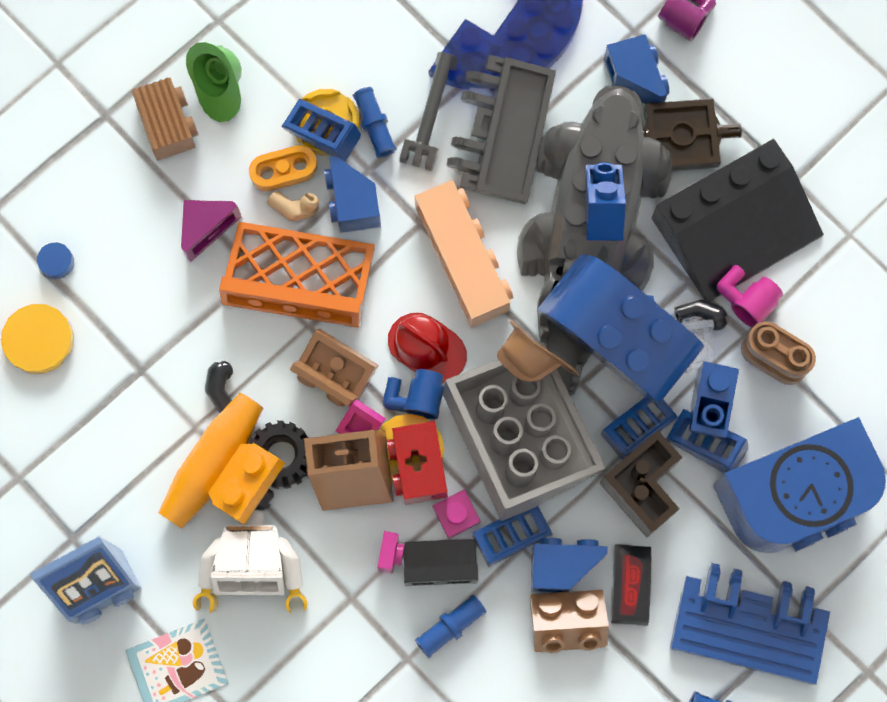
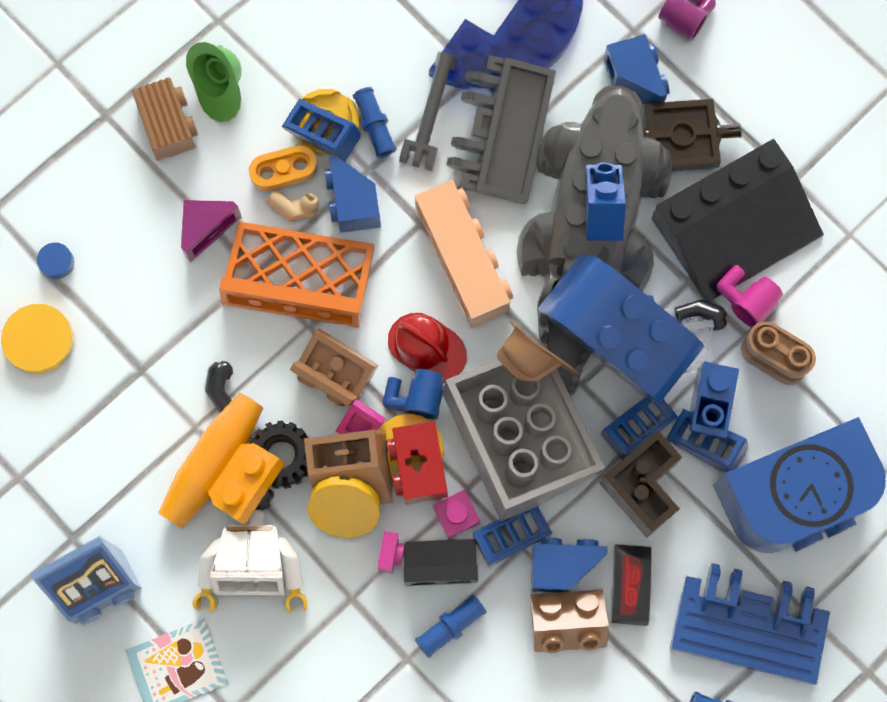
(344, 507): none -> yellow tile

